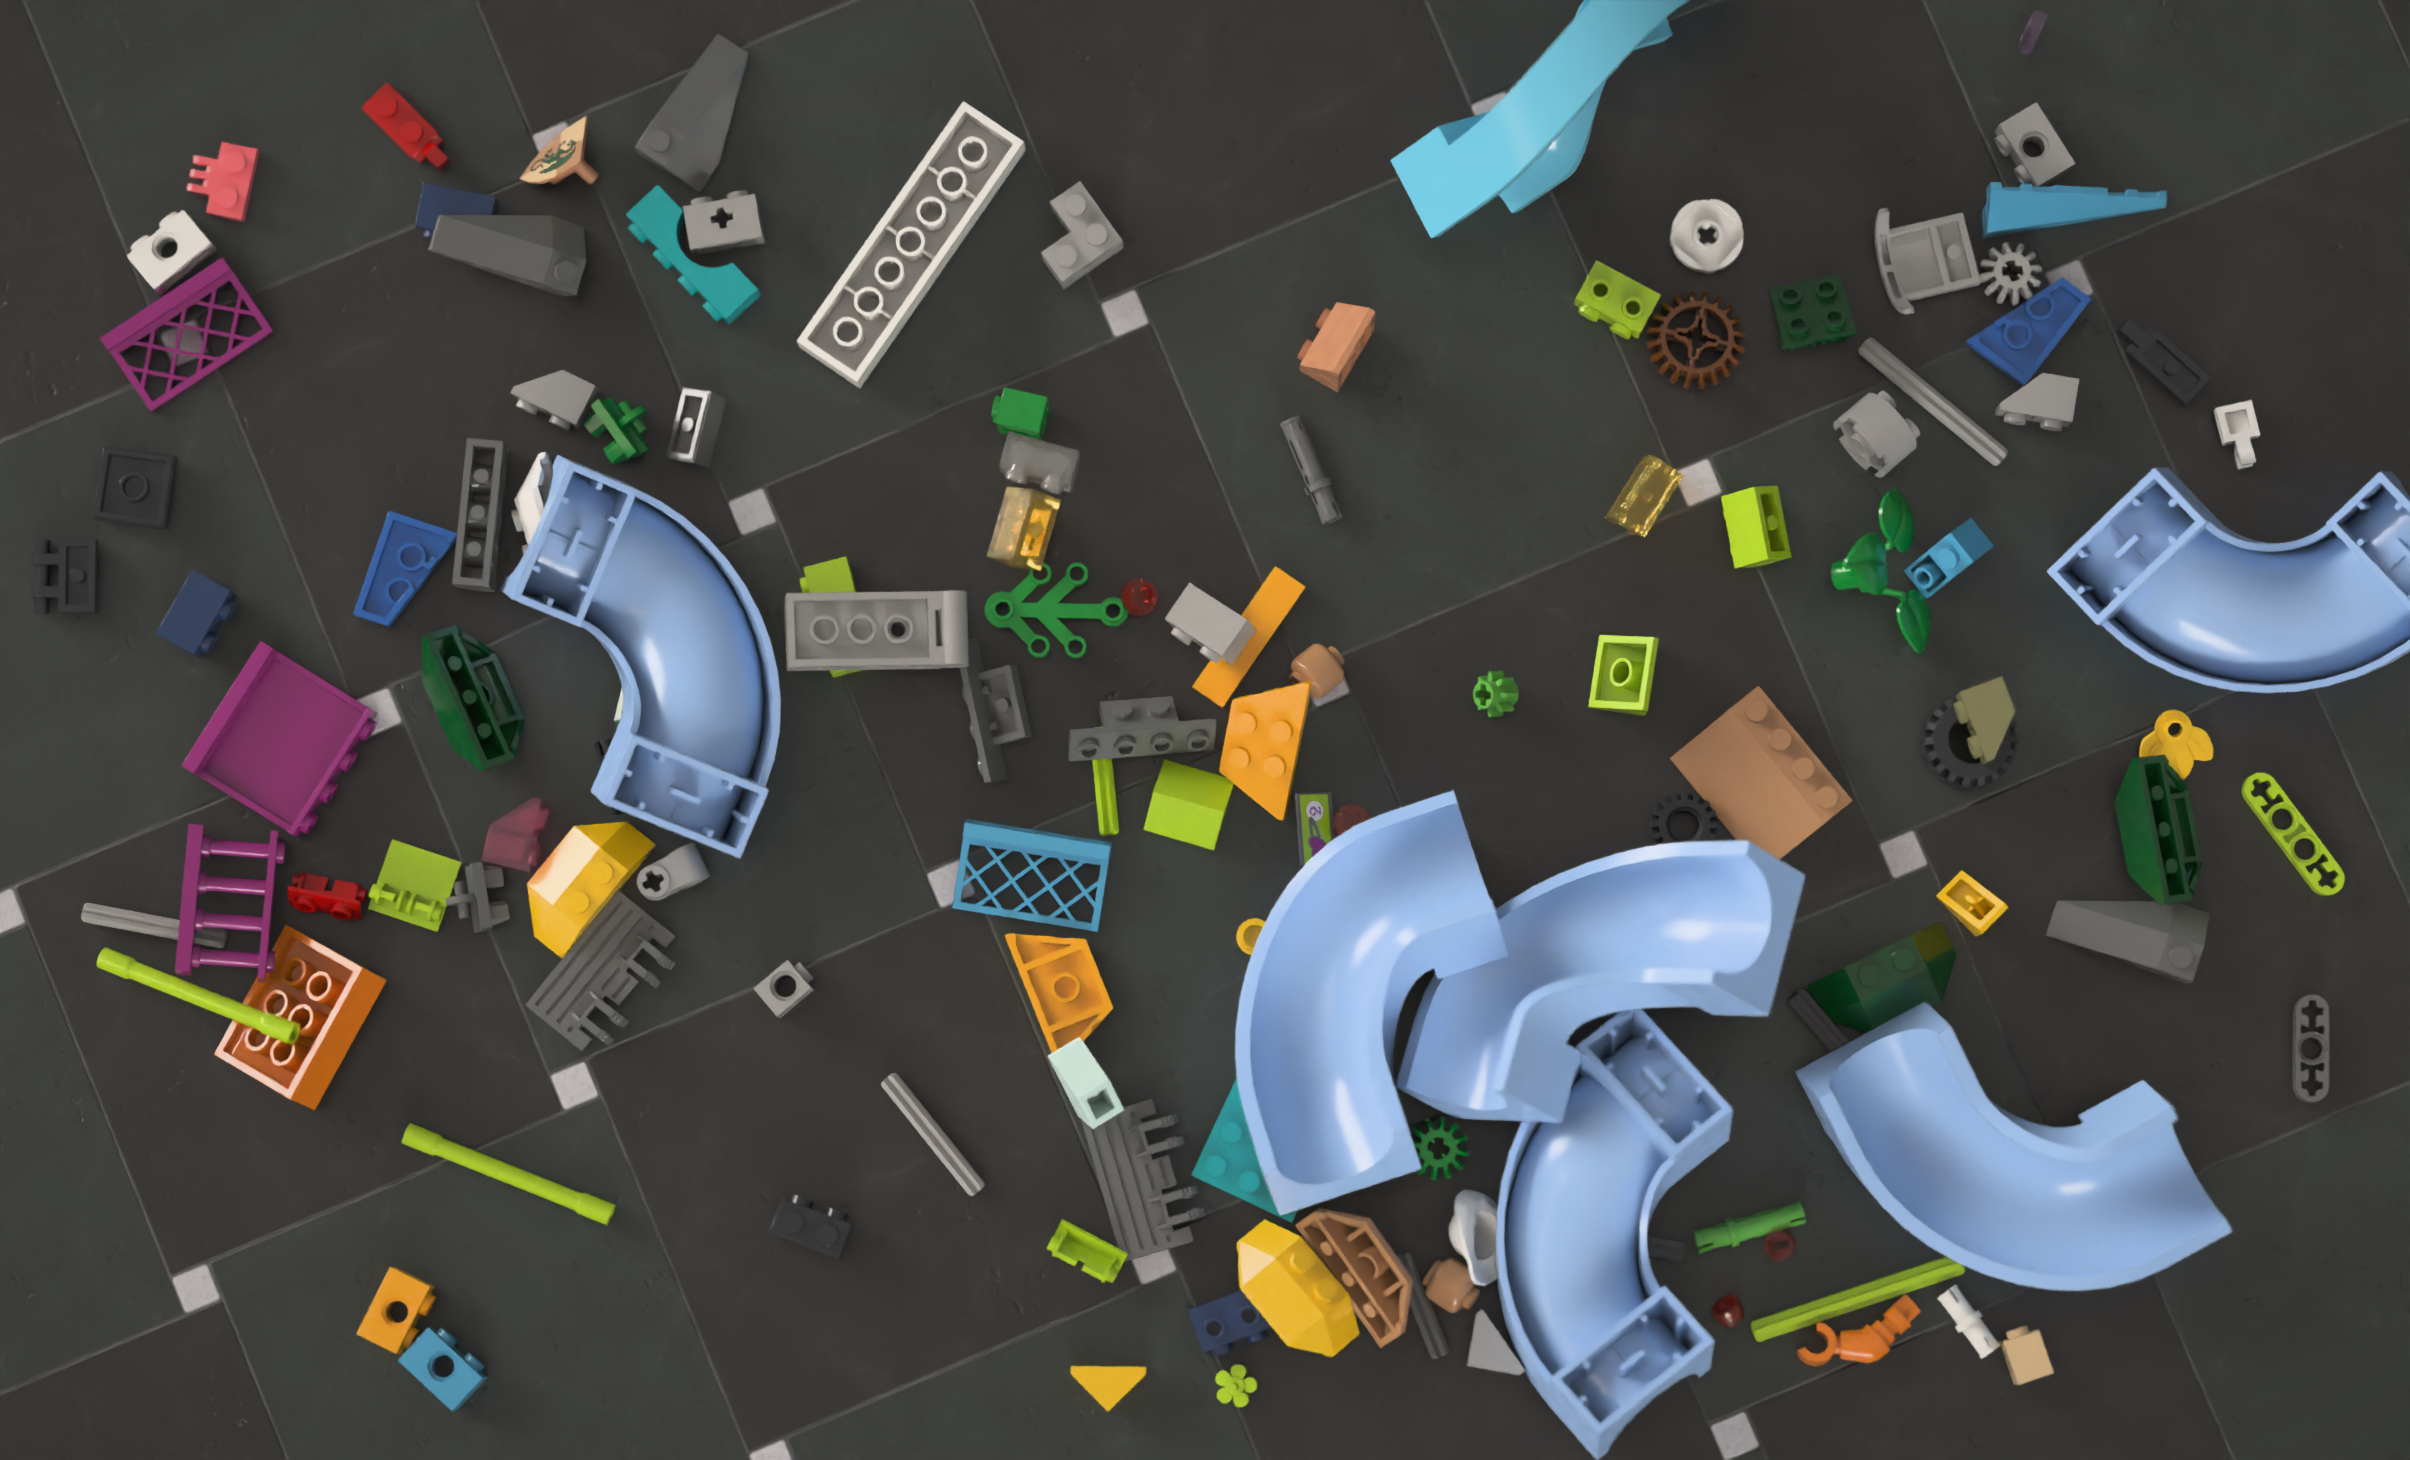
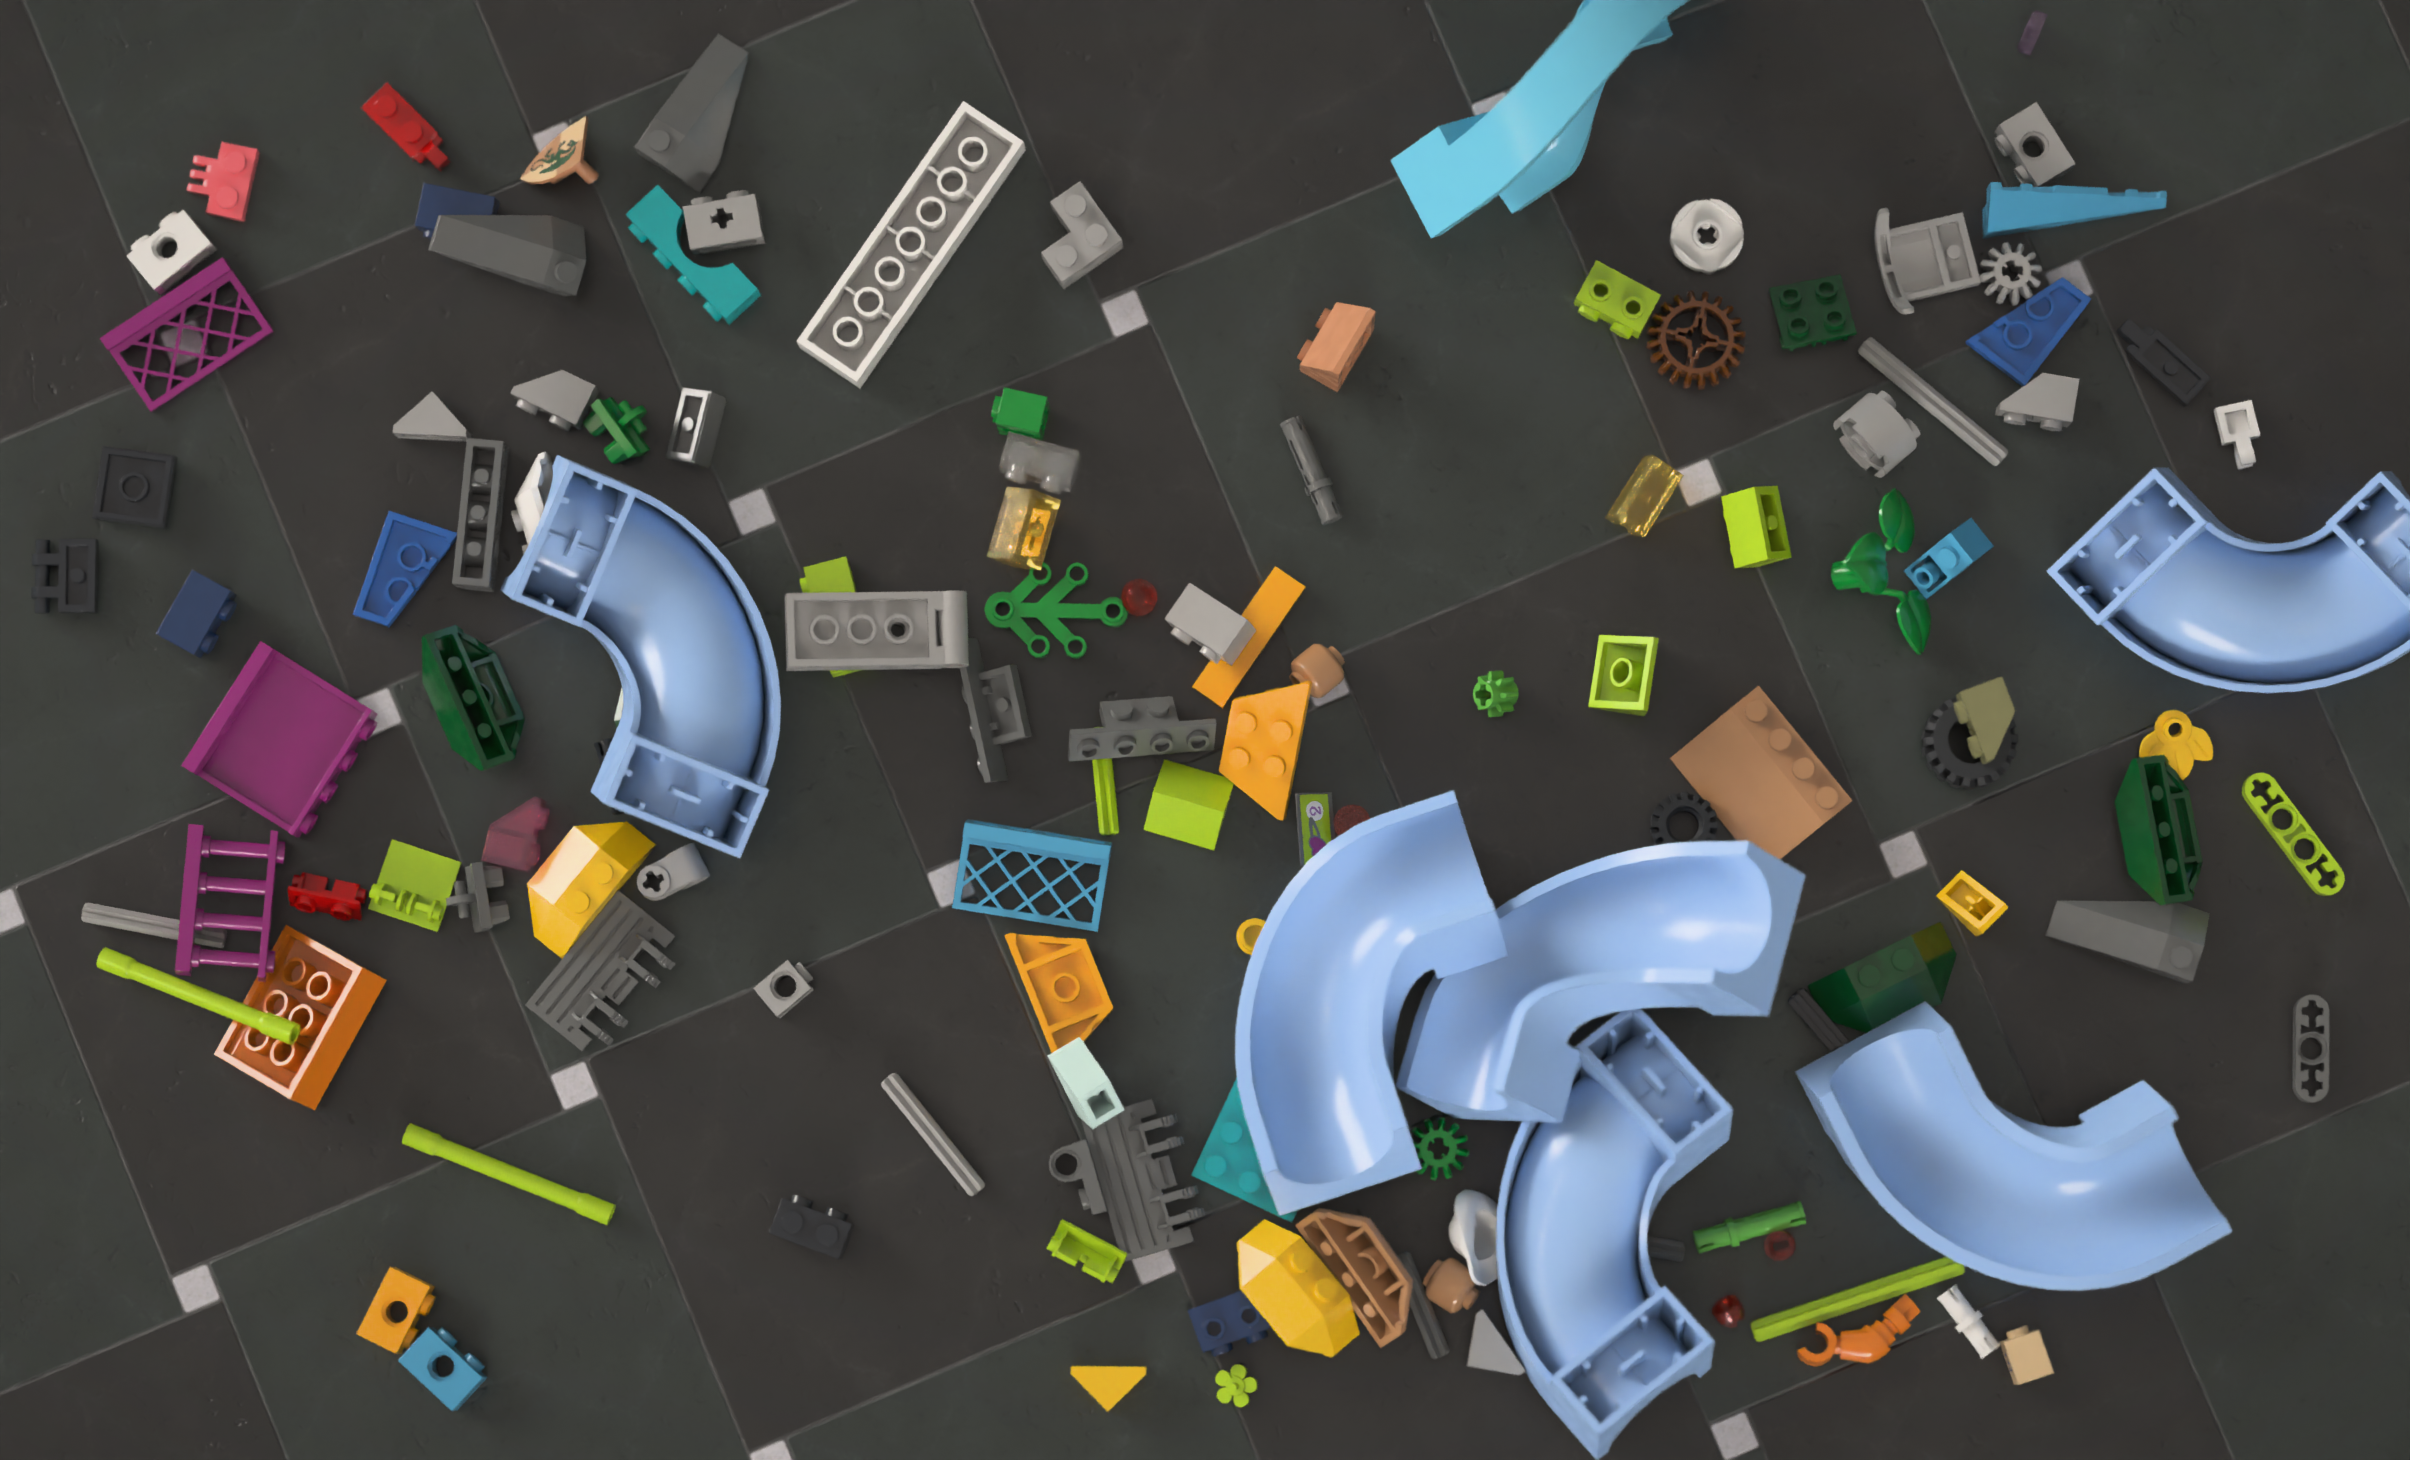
(431, 421): none -> light grey slope
(1091, 1193): none -> dark grey plate

